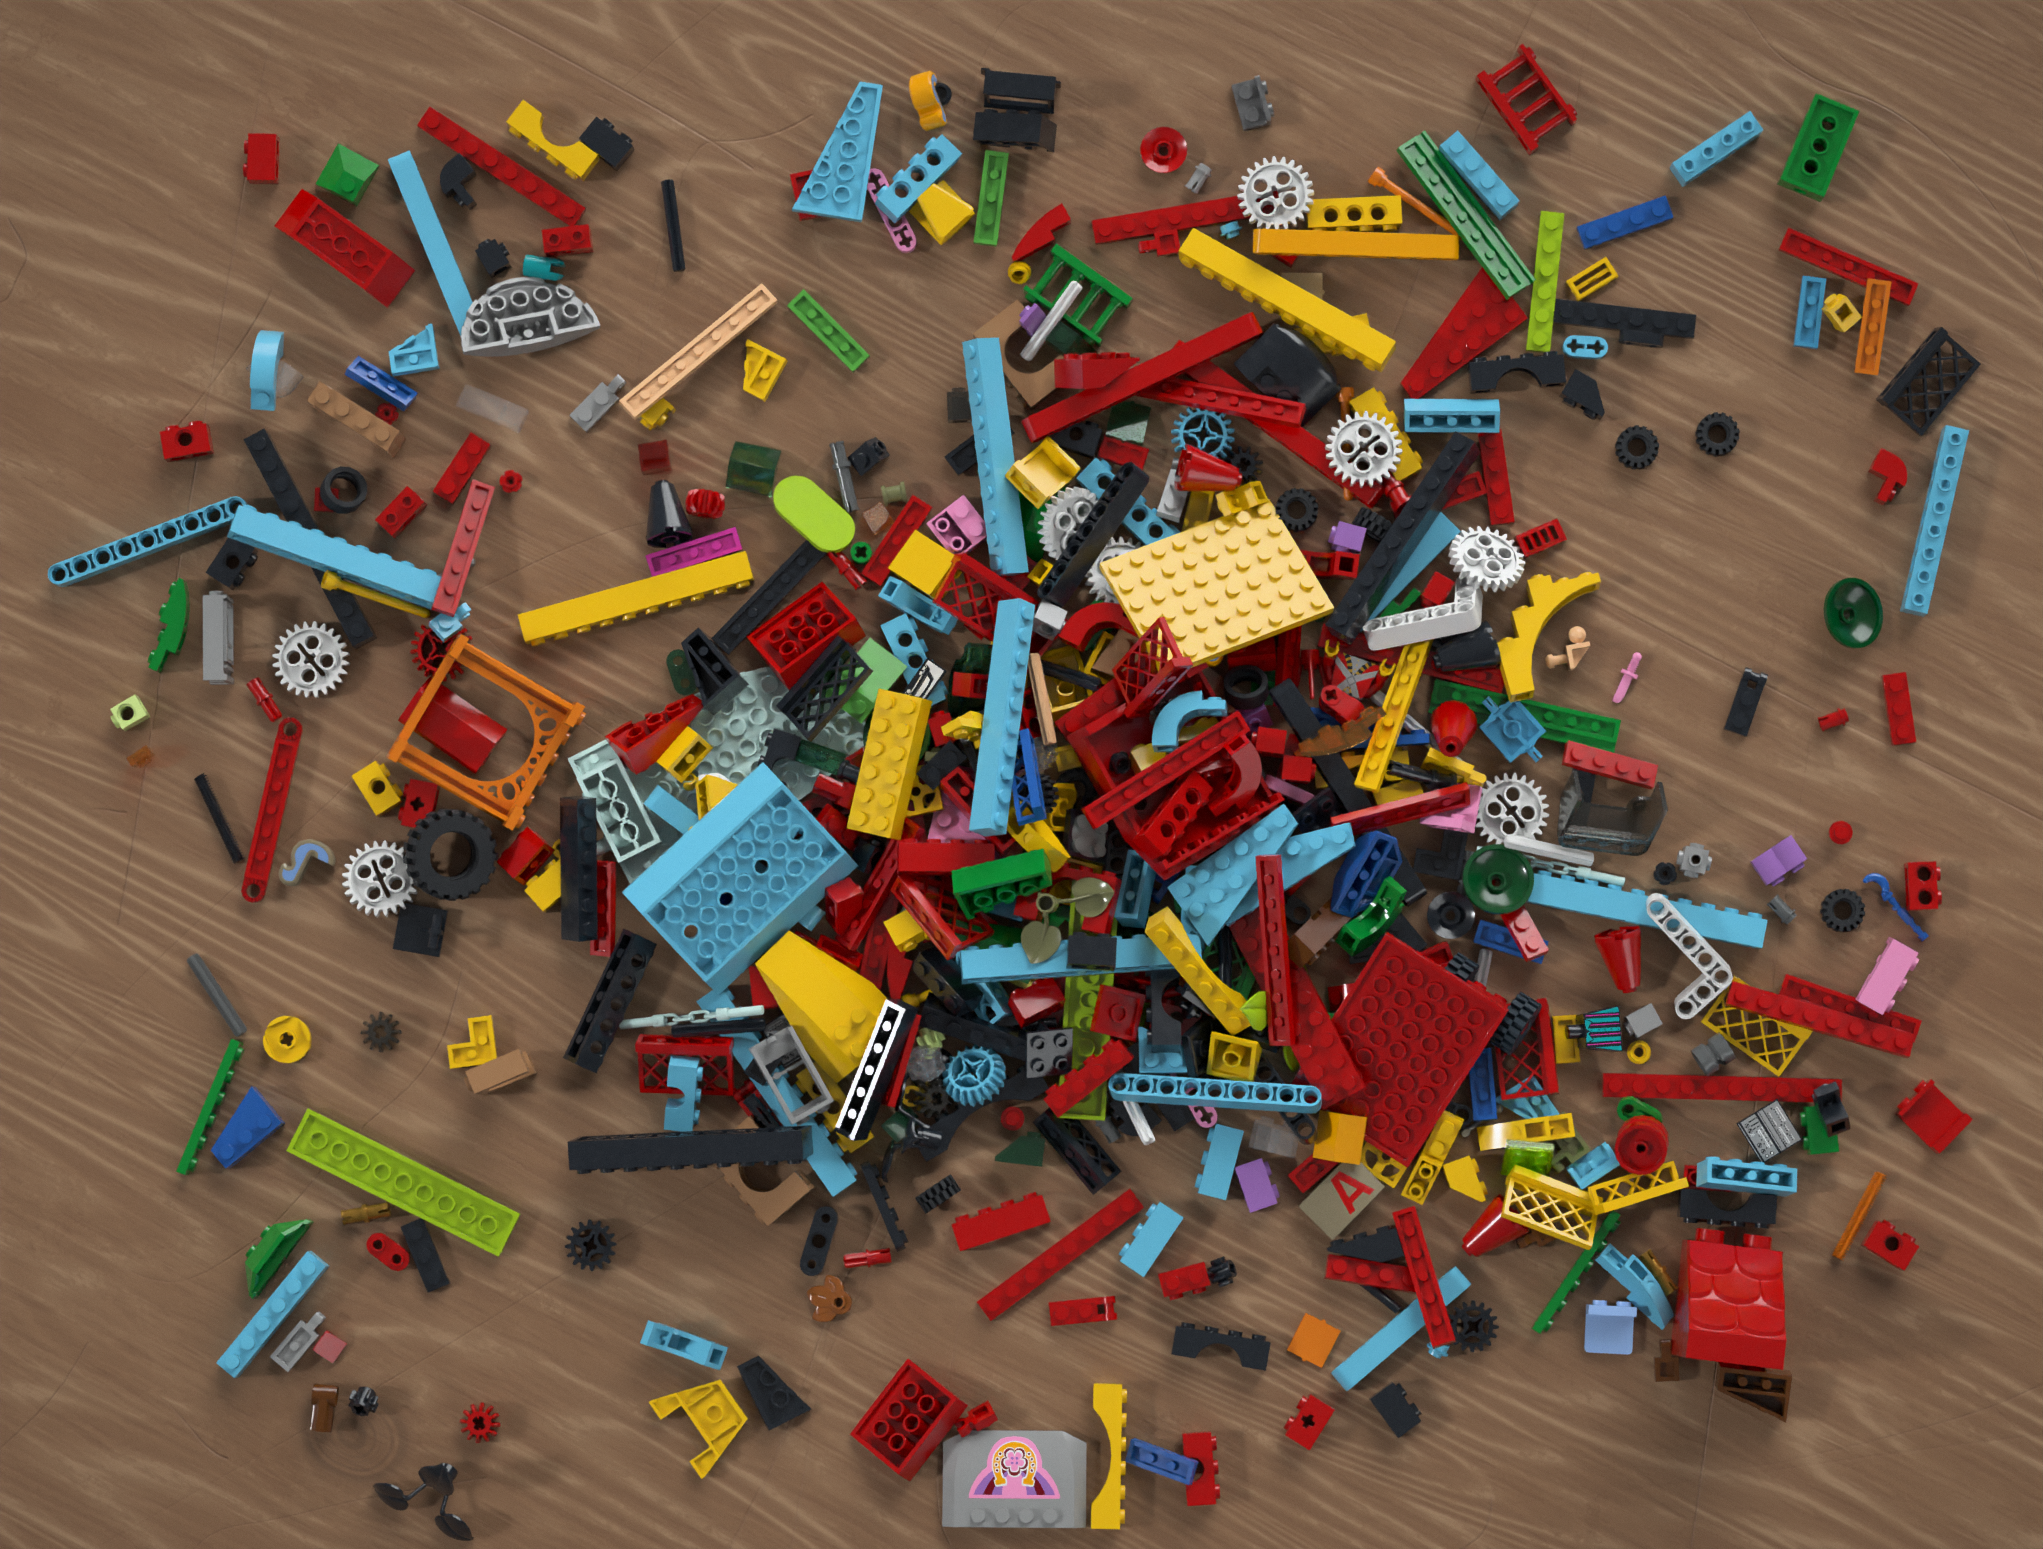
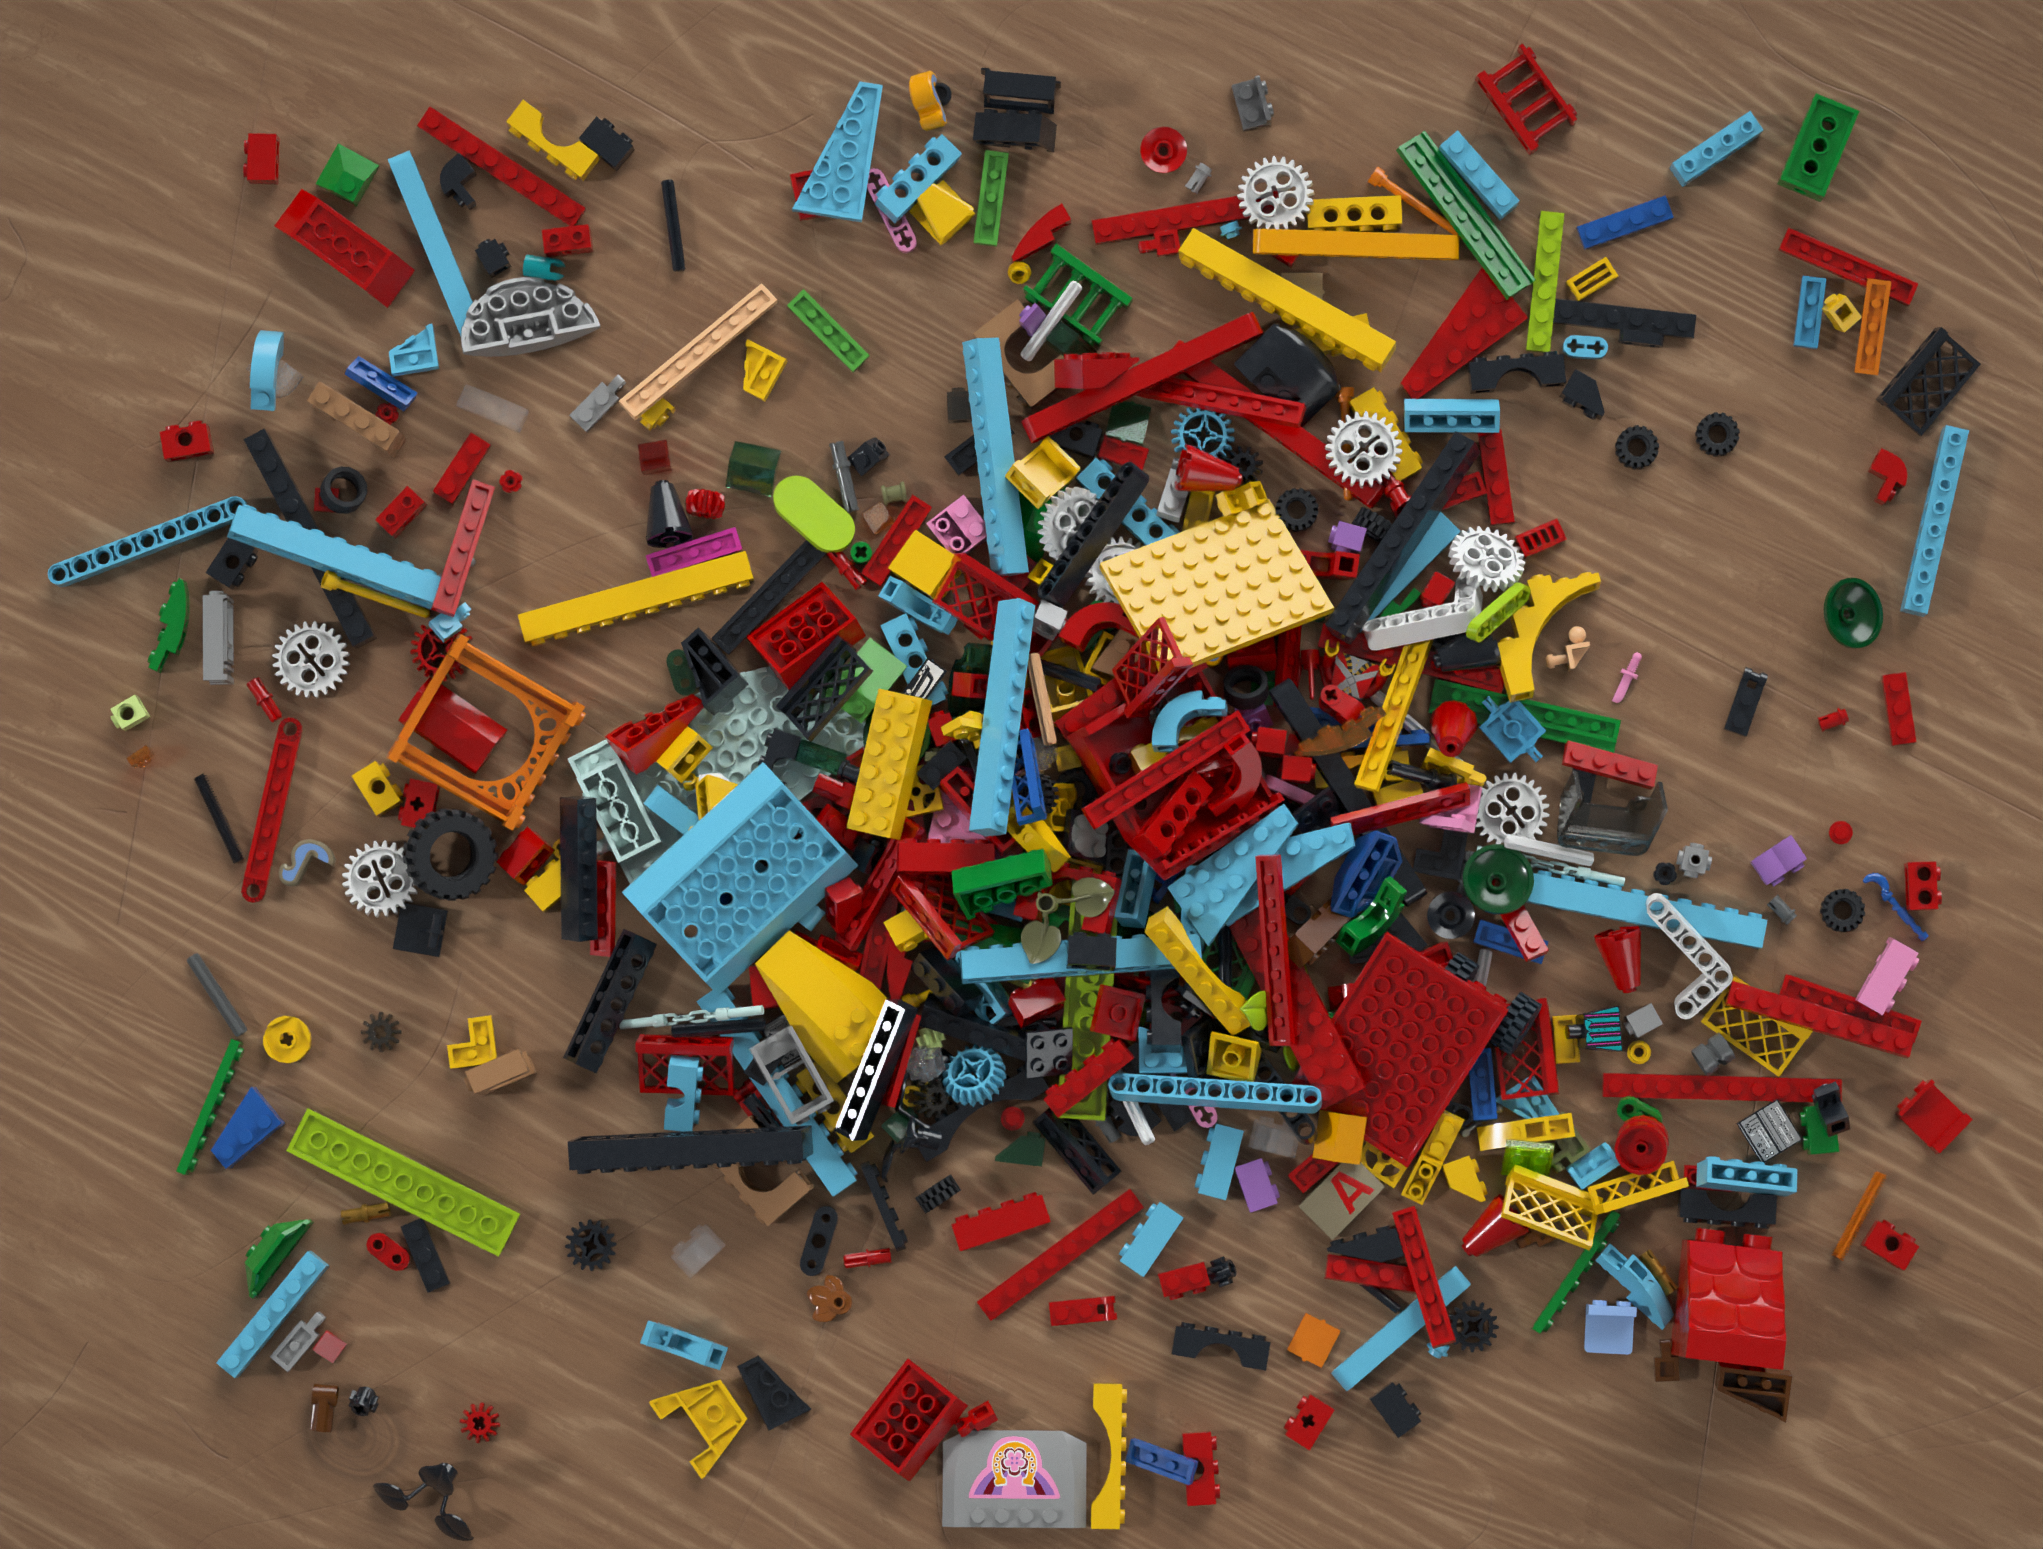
(698, 1250): none -> clear brick
(1498, 612): none -> lime beam

